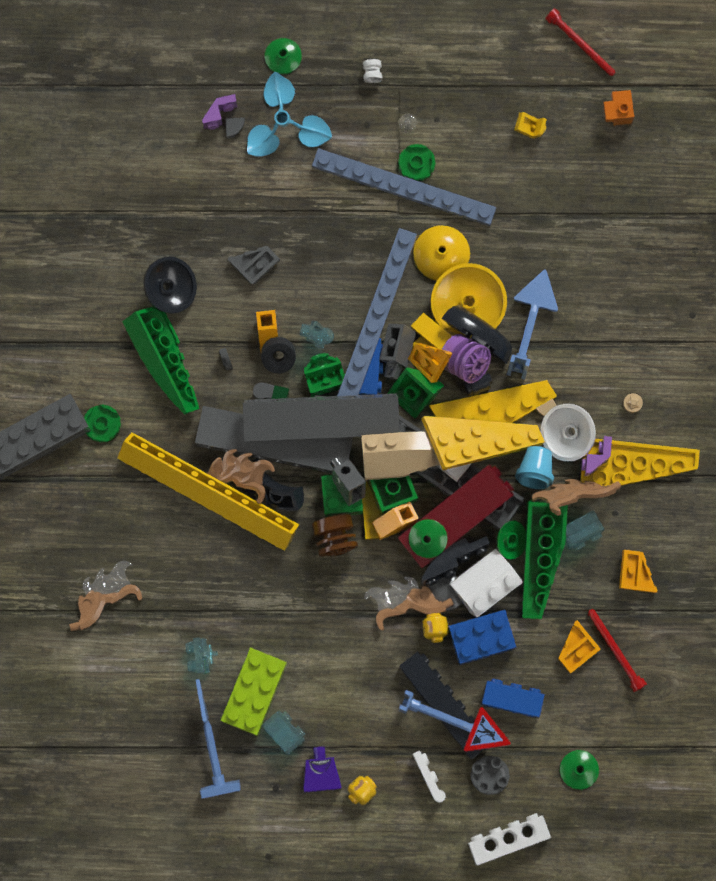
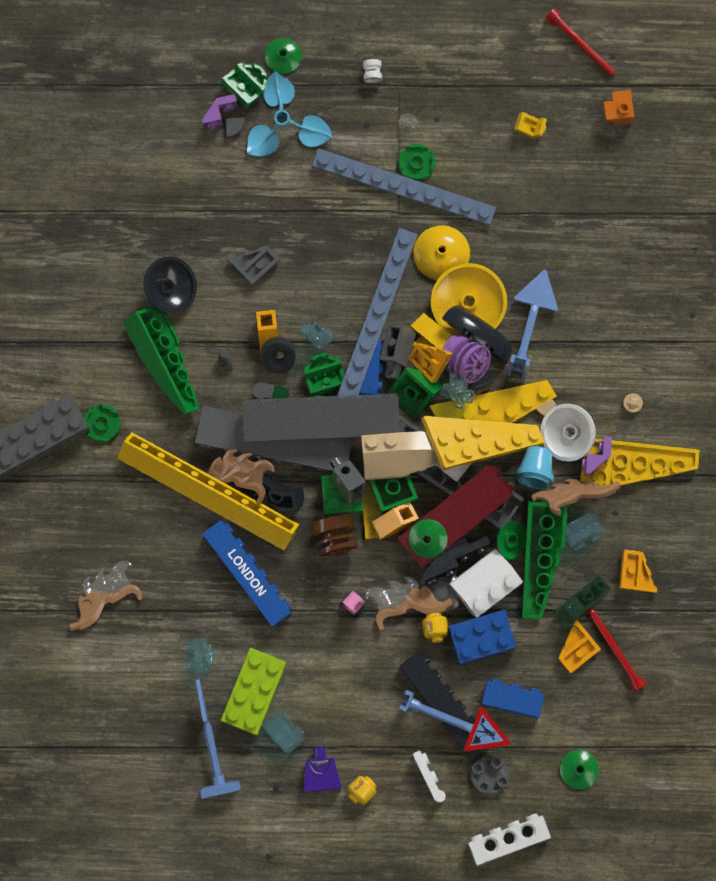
(246, 82): none -> green slope
(247, 574): none -> blue brick
(353, 603): none -> bright pink leg
(457, 391): none -> clear light blue hips
(581, 601): none -> clear green slope

